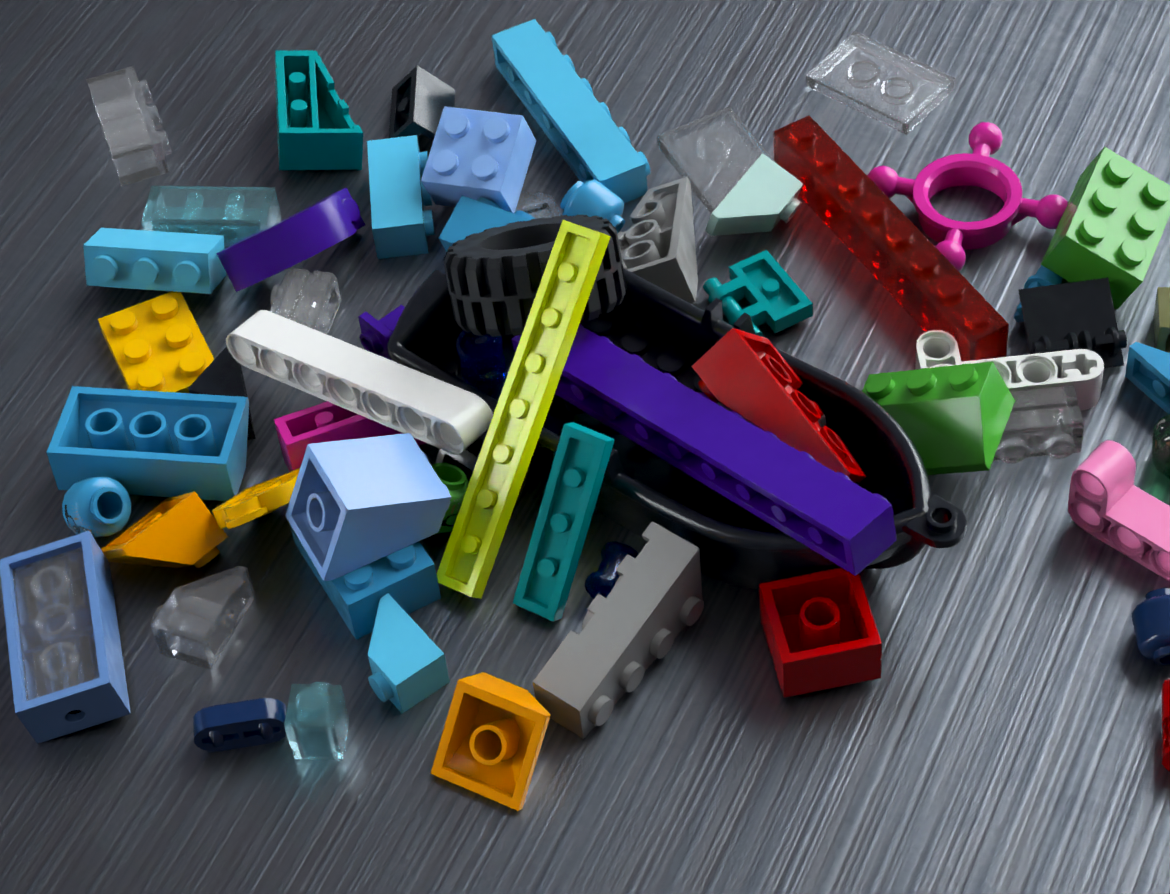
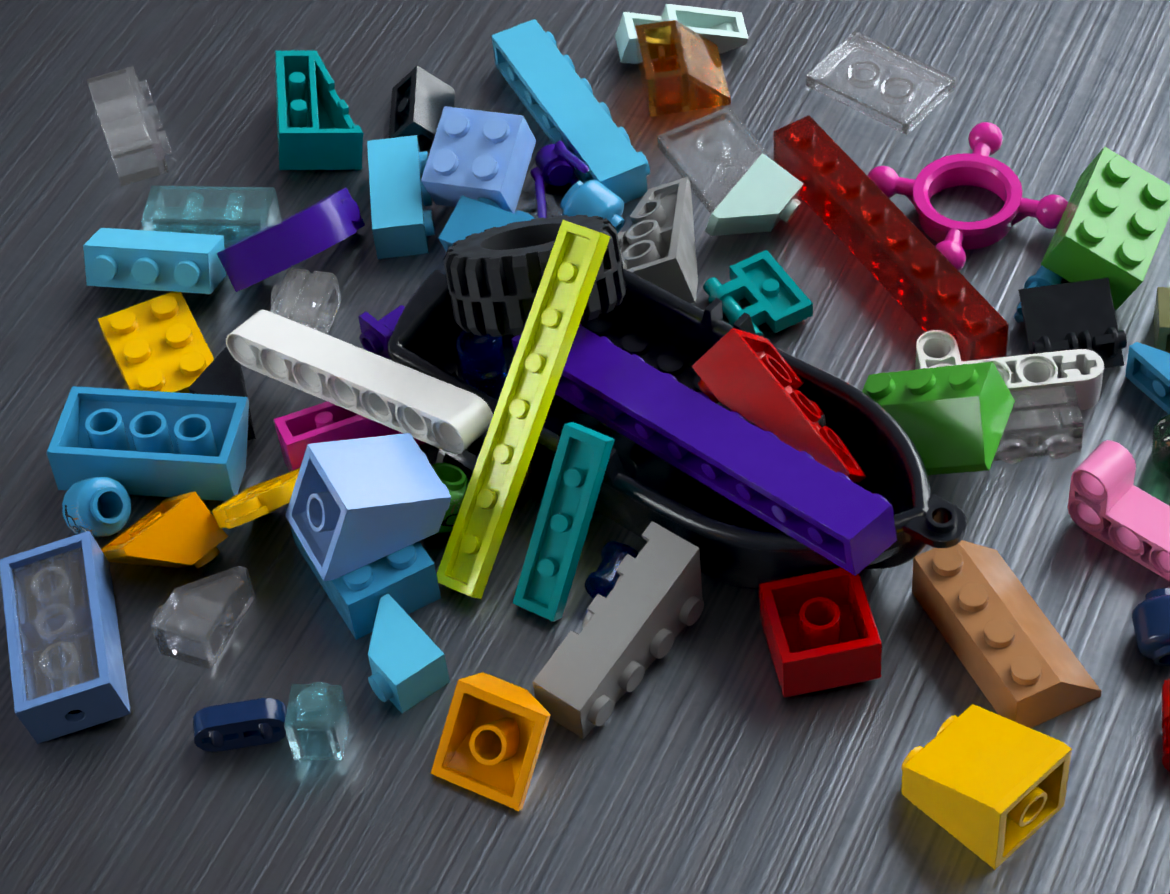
(556, 167): none -> dark purple plant
(679, 69): none -> clear orange slope
(718, 26): none -> light aqua slope
(988, 781): none -> yellow slope
(1000, 634): none -> medium nougat slope

